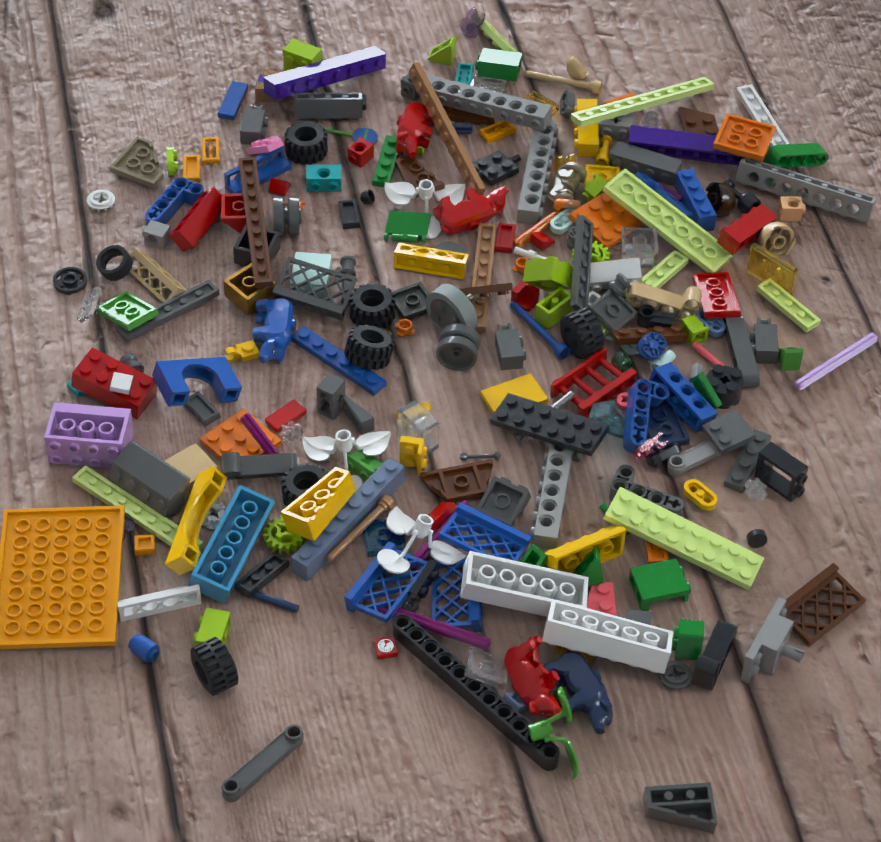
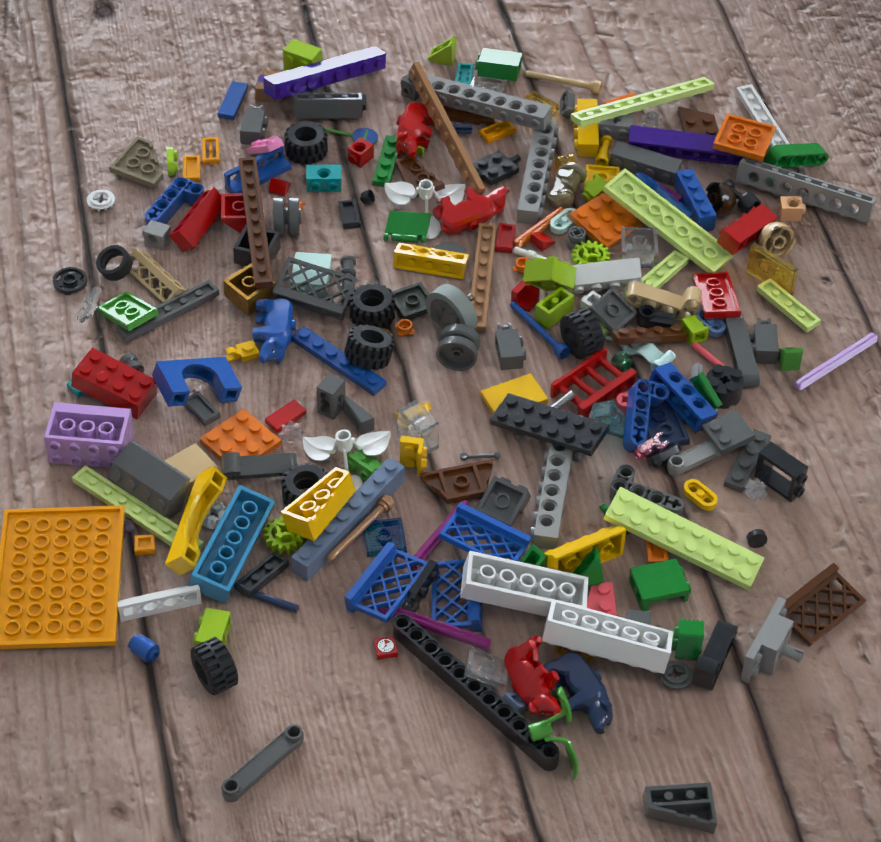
(121, 383): white tile -> none
(258, 434): magenta axle -> none
(402, 524): white plant -> none
(441, 513): red tile -> none
(472, 22): plate -> none
(484, 291): reddish brown plate -> none
(498, 40): yellowish green plate -> none
(566, 203): arm -> none
(576, 69): tan hair -> none
(581, 263): dark grey plate -> none
(620, 284): dark grey wheel -> none
(651, 346): blue wheel -> none

